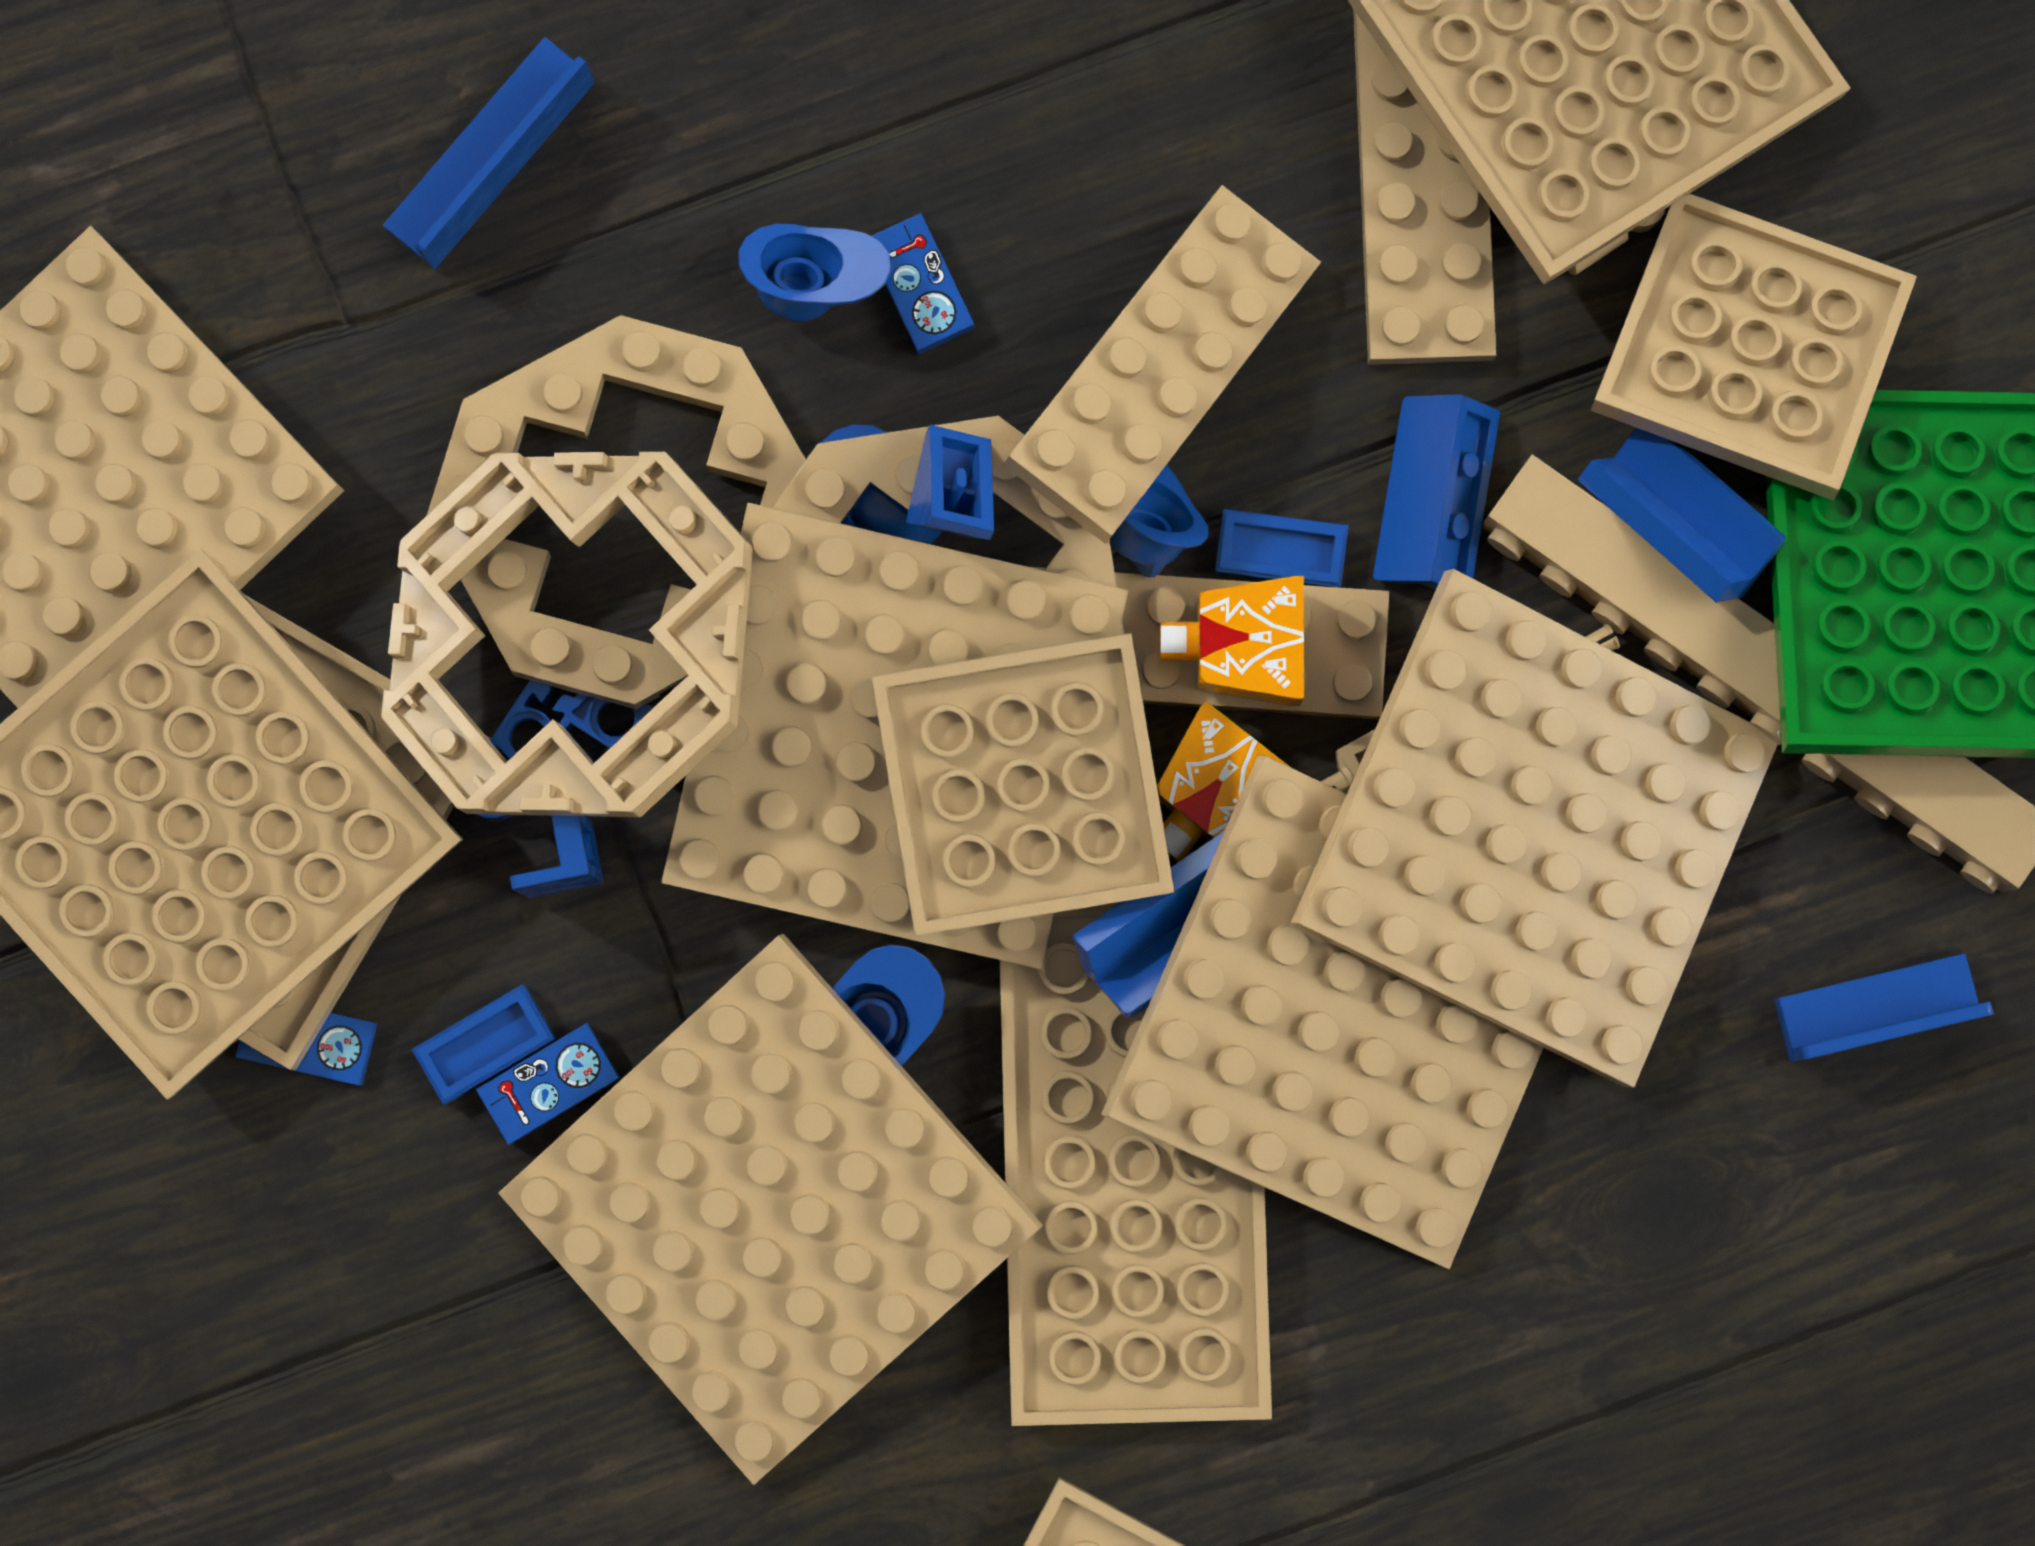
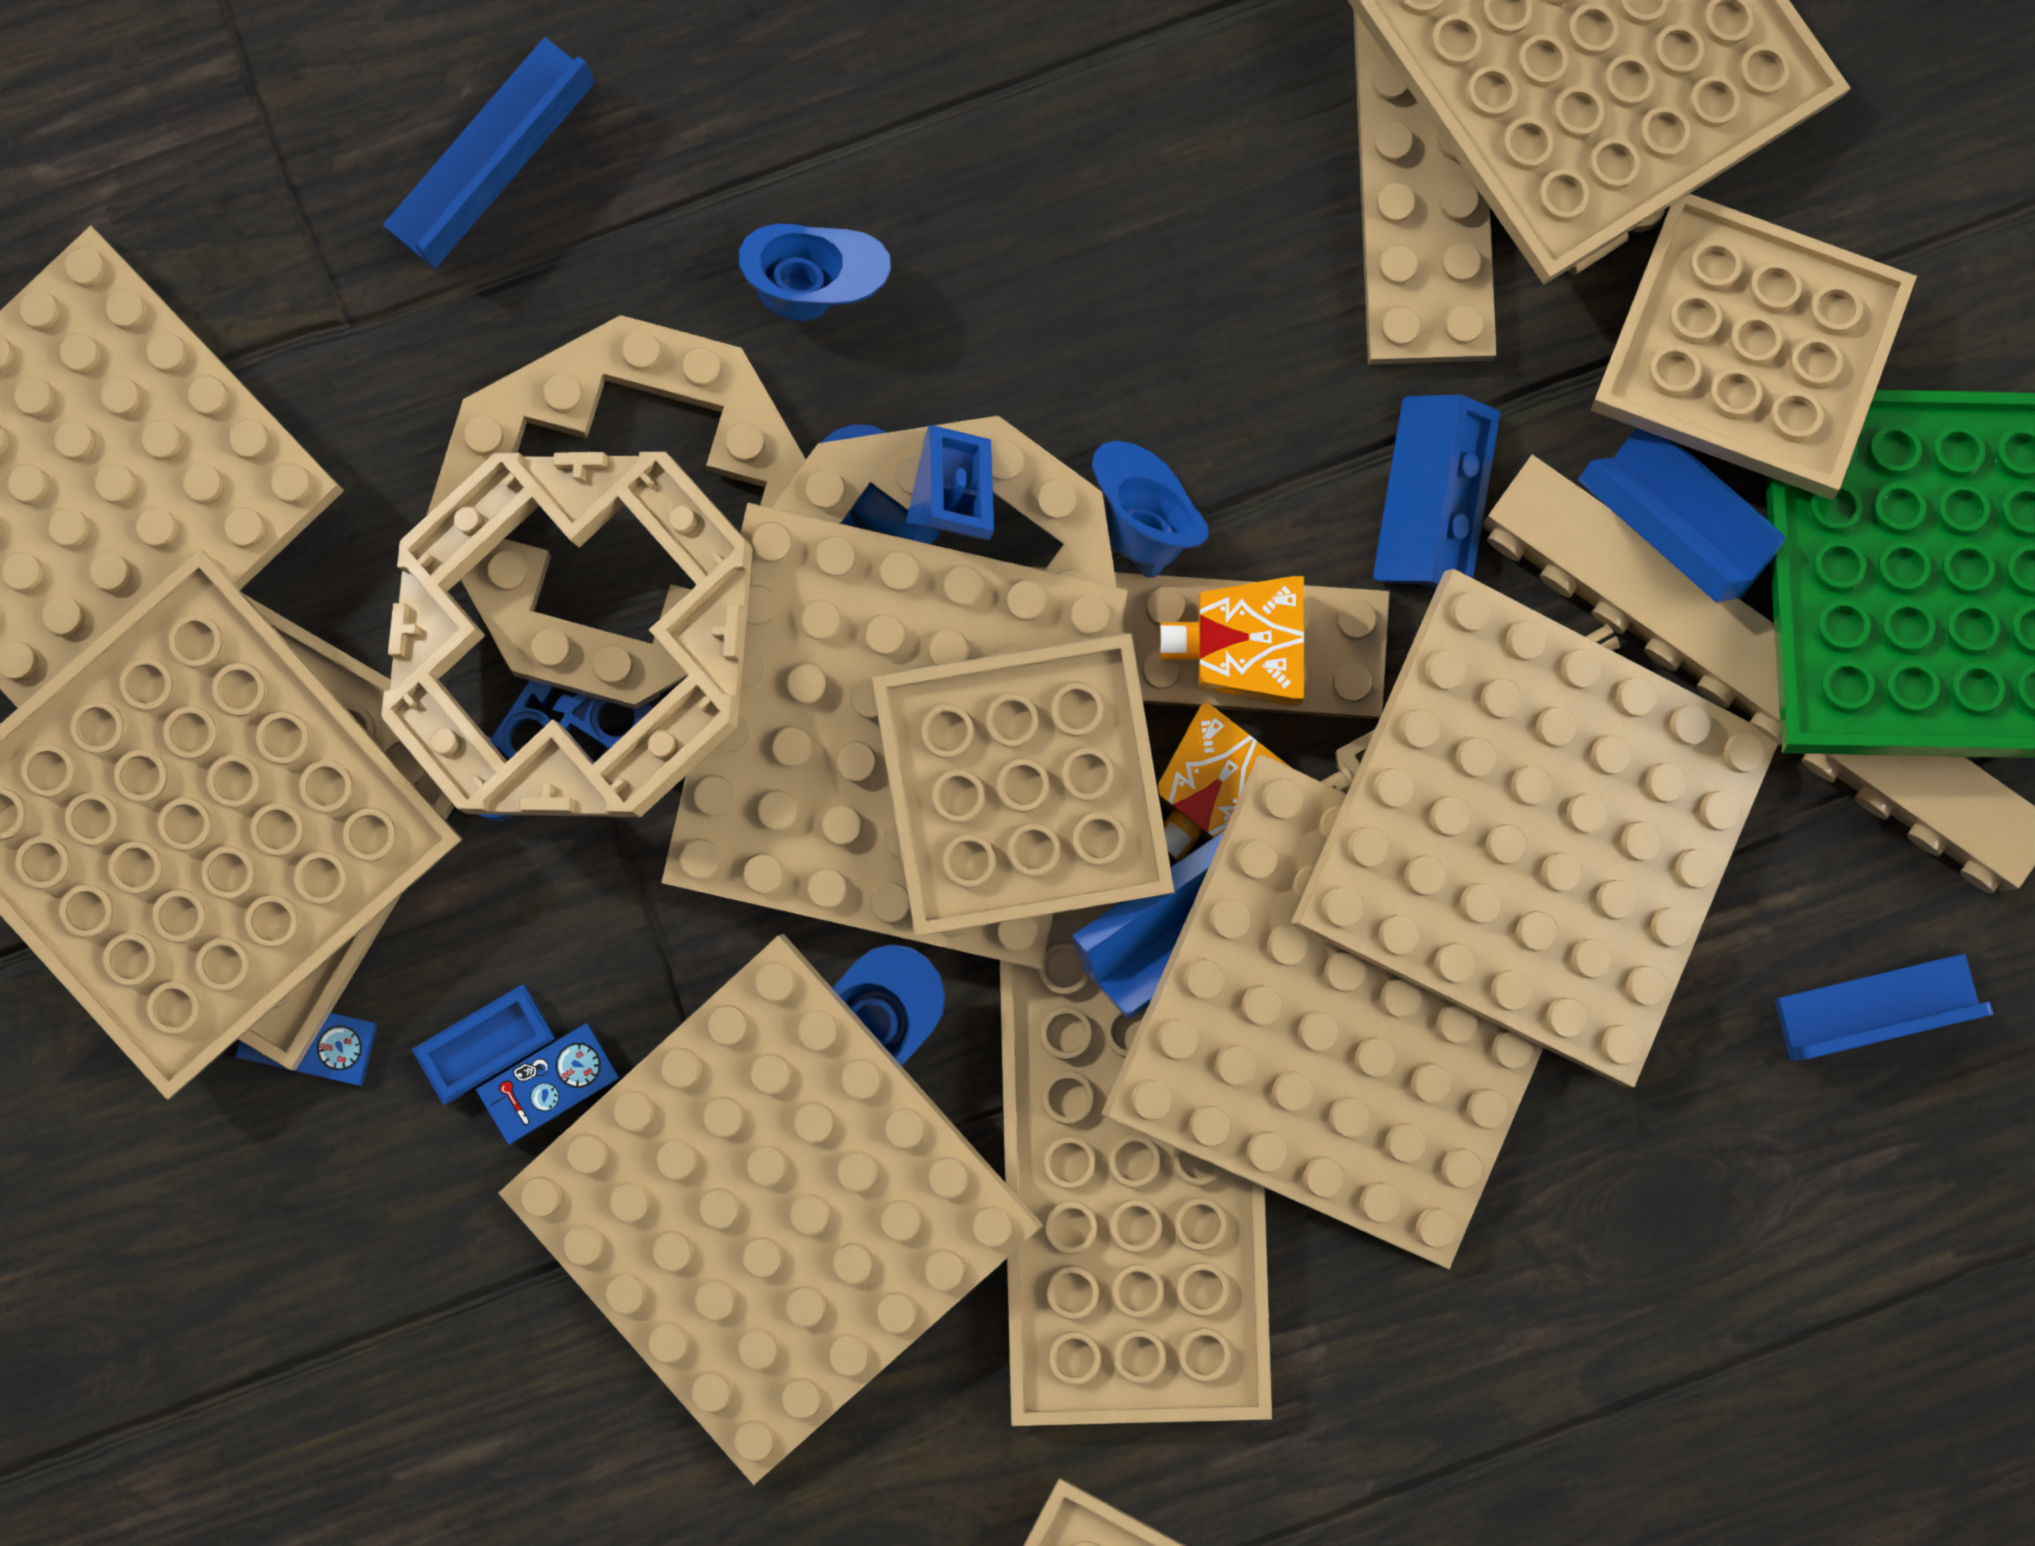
(577, 856): blue panel -> none
(923, 286): tile -> none
(1162, 364): tan plate -> none
(1280, 547): blue tile -> none

